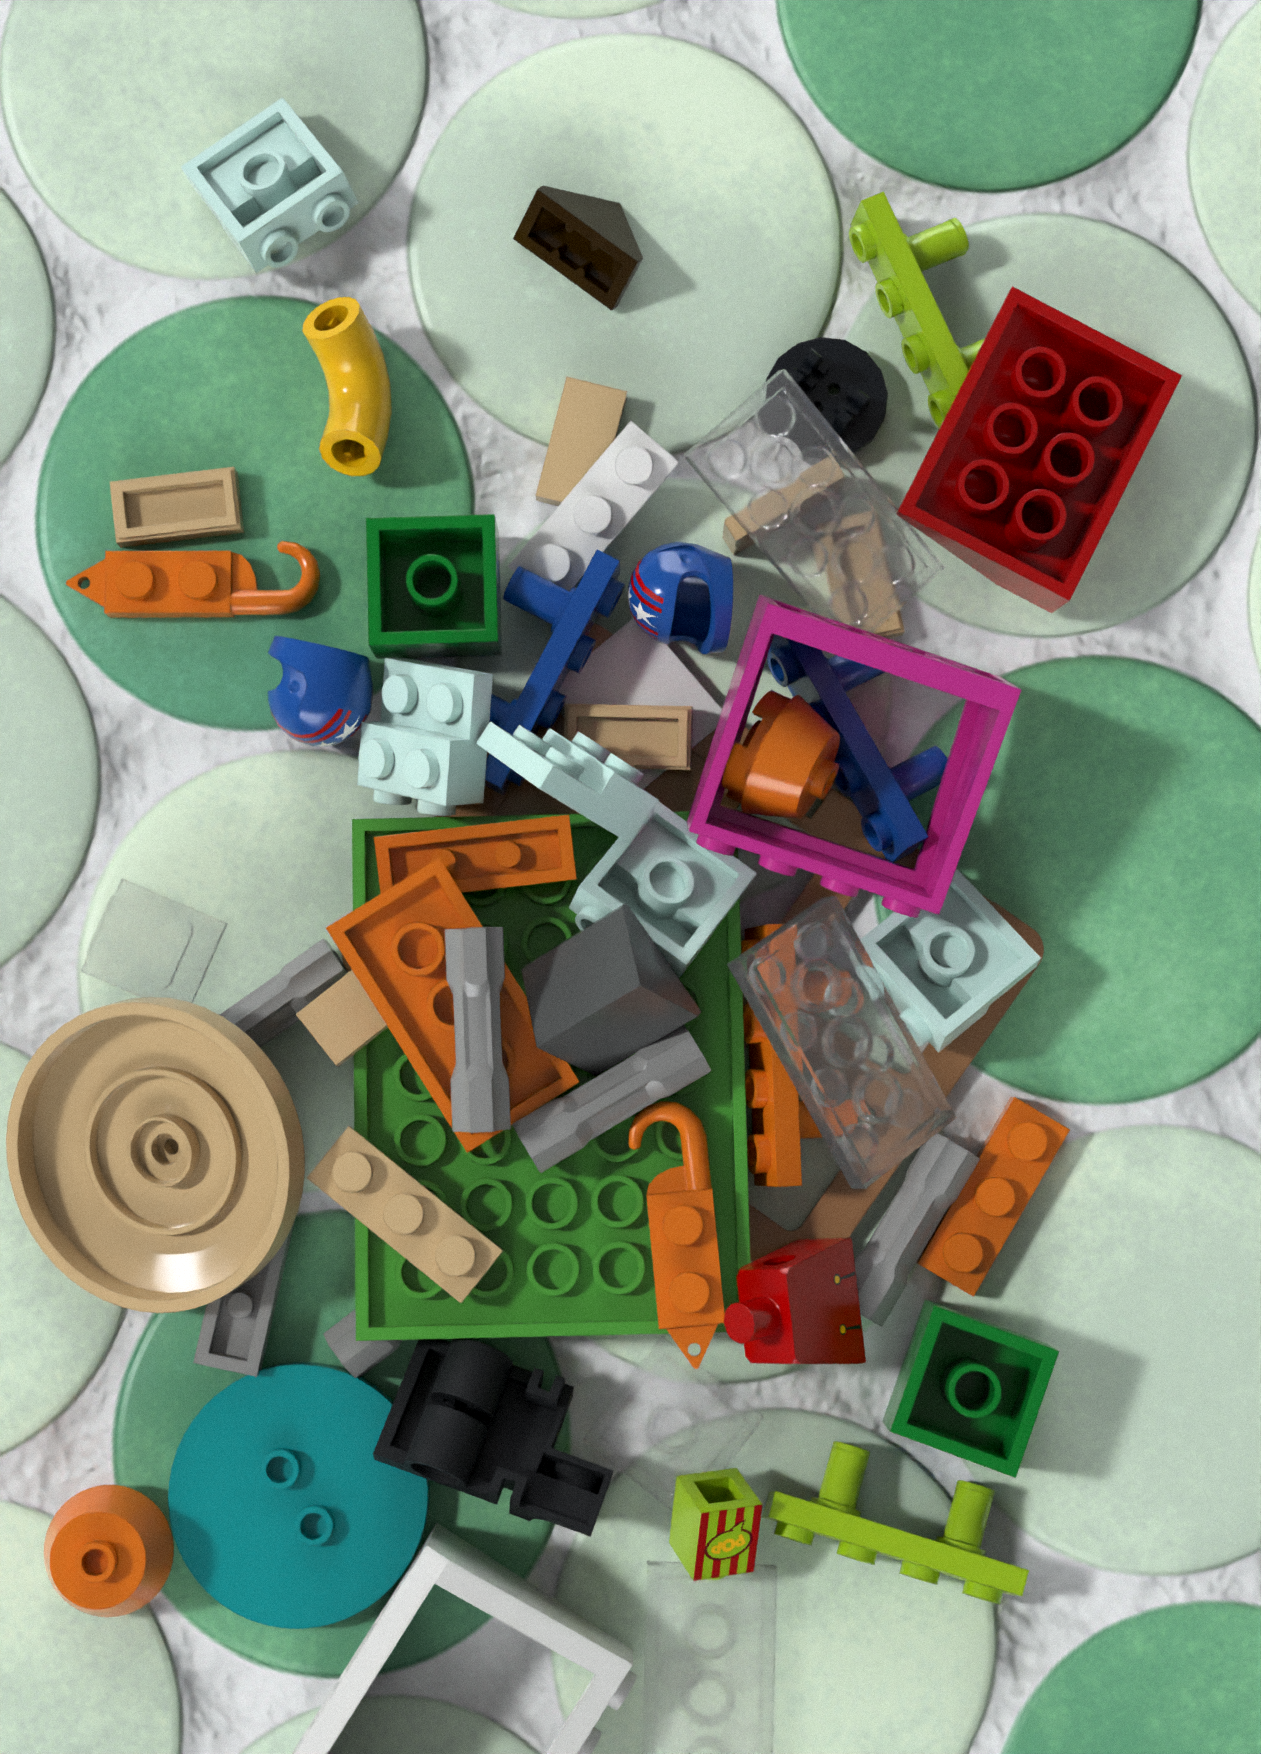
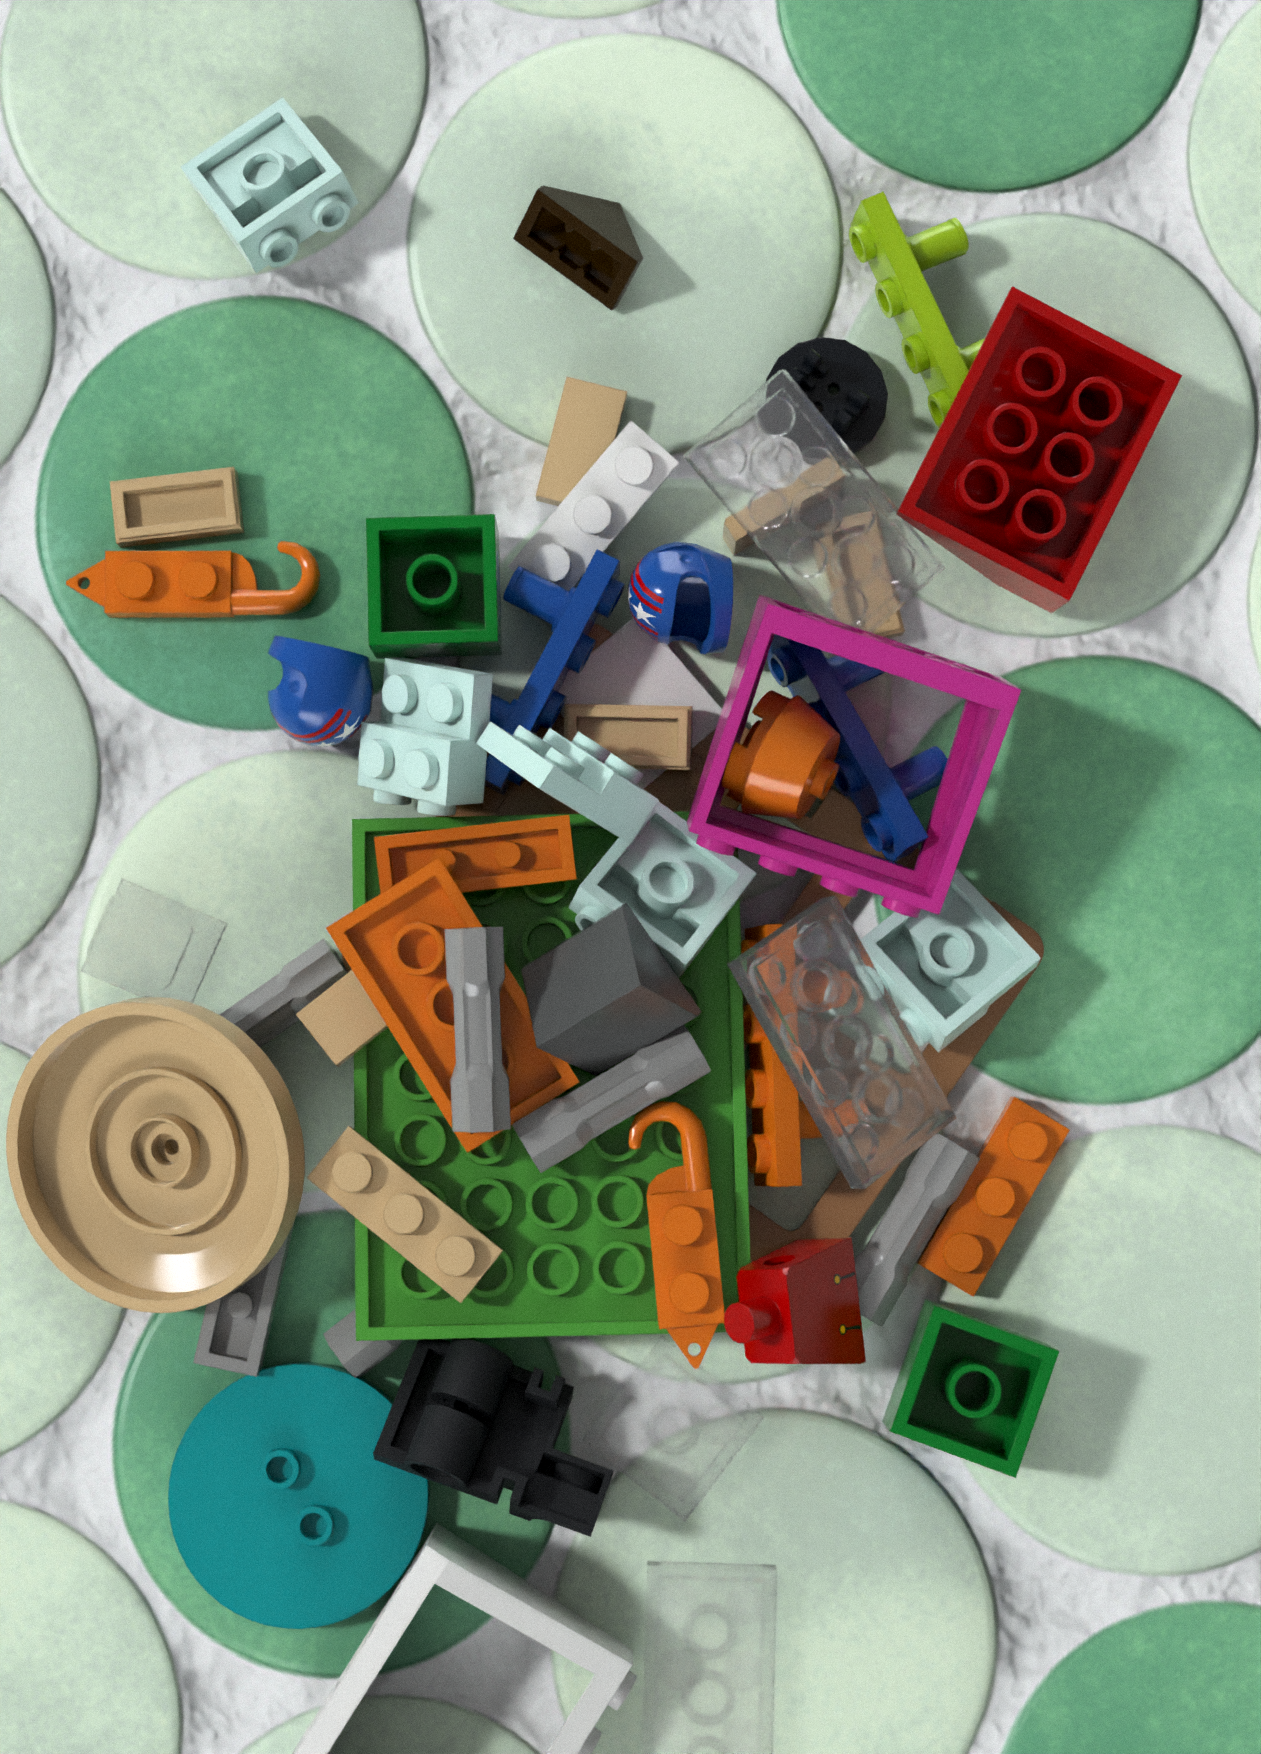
(108, 1550): orange cone -> none
(355, 384): yellow cylinder -> none
(715, 1524): lime brick -> none
(923, 1559): lime plate -> none

